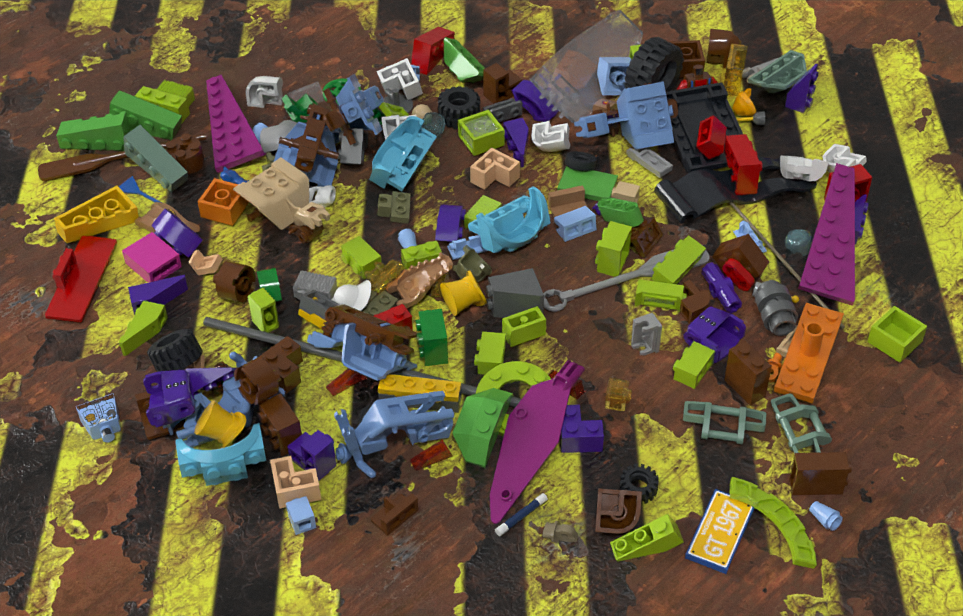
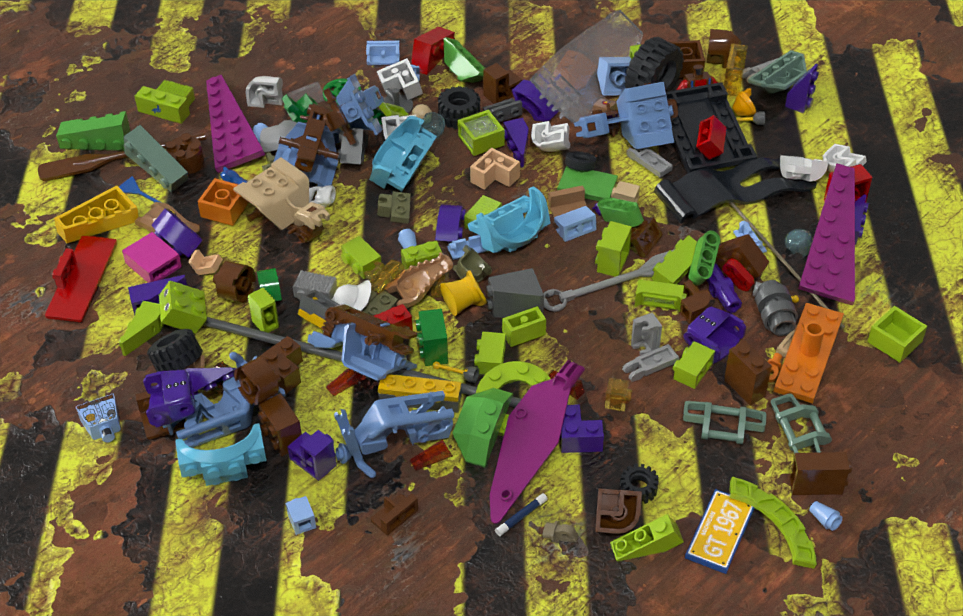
(153, 118): bright green wedge -> none
(182, 306): none -> lime piece
(220, 424): yellow hat -> none
(294, 484): light nougat brick -> none
(383, 52): none -> light blue hinge
(470, 373): none -> hinge
(650, 362): none -> light grey hinge
(706, 250): none -> bright green beam
(744, 162): red wedge -> none

